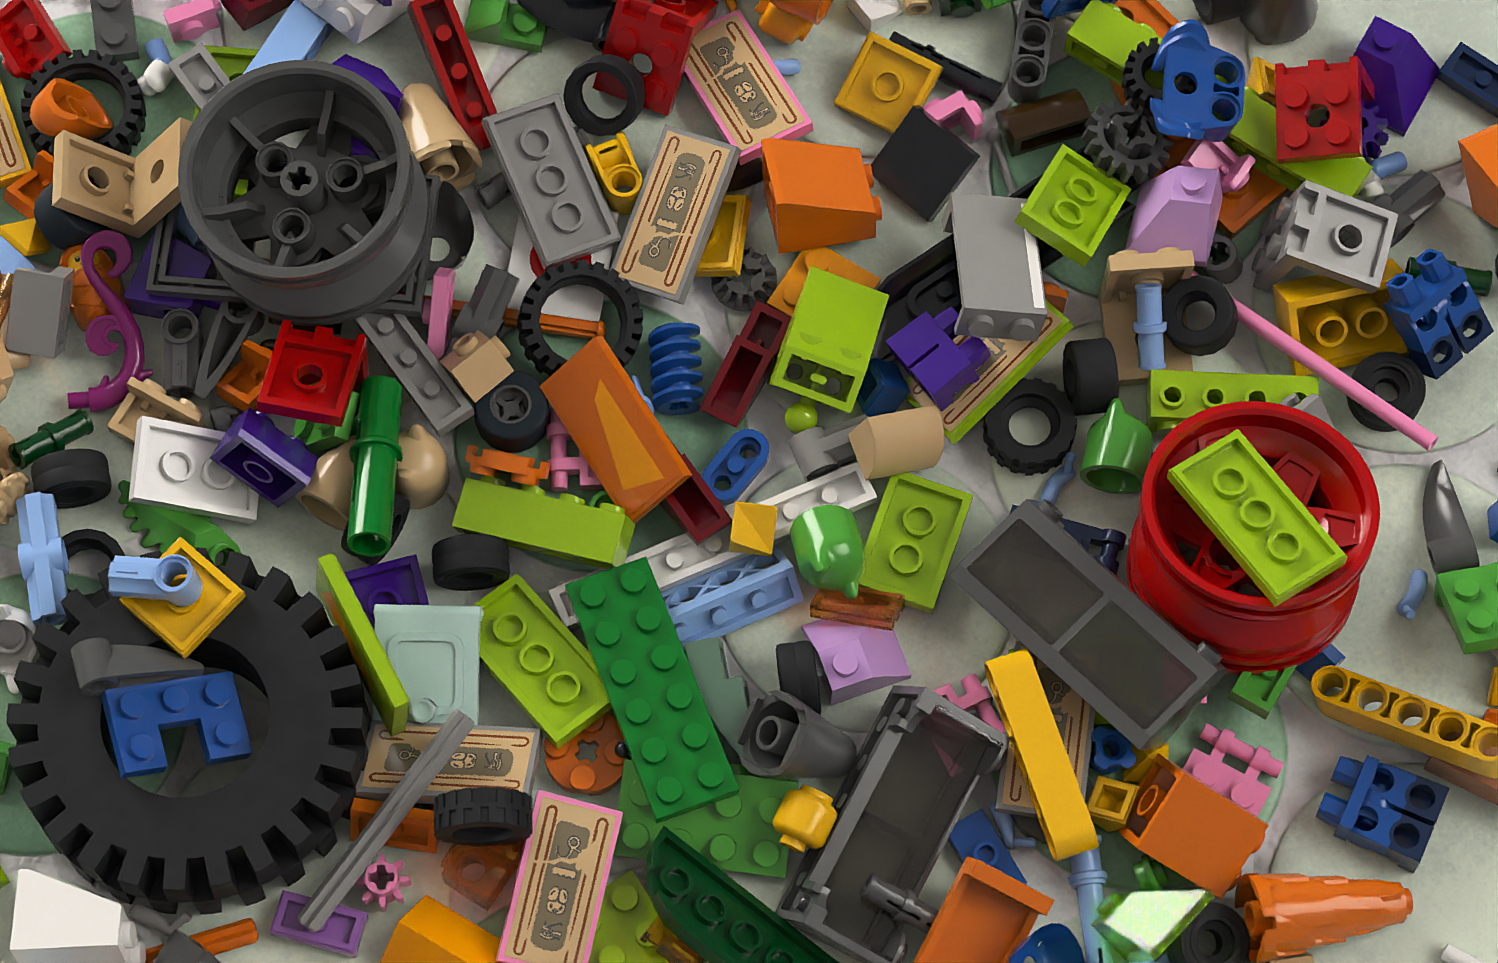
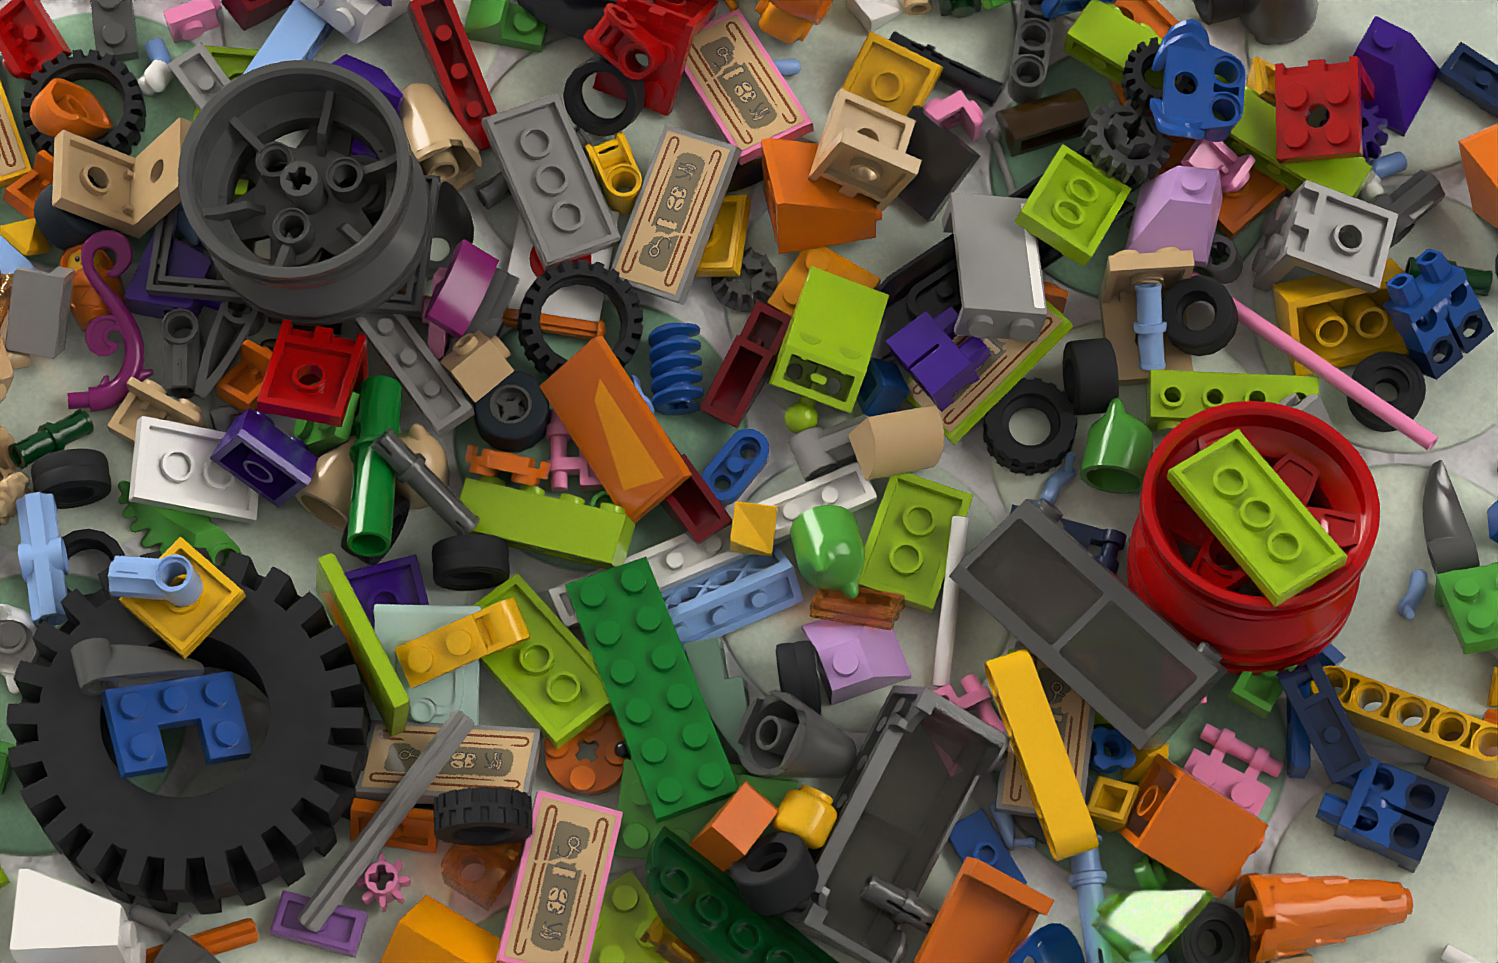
(414, 471): none -> dark grey pin
(462, 289): none -> magenta slope
(462, 642): none -> yellow plate
(621, 42): none -> red piece
(734, 827): none -> orange slope
(775, 874): none -> black tyre
(868, 163): none -> tan bracket
(950, 603): none -> white bar
(1297, 740): none -> blue plate
(1324, 721): none -> dark blue plate

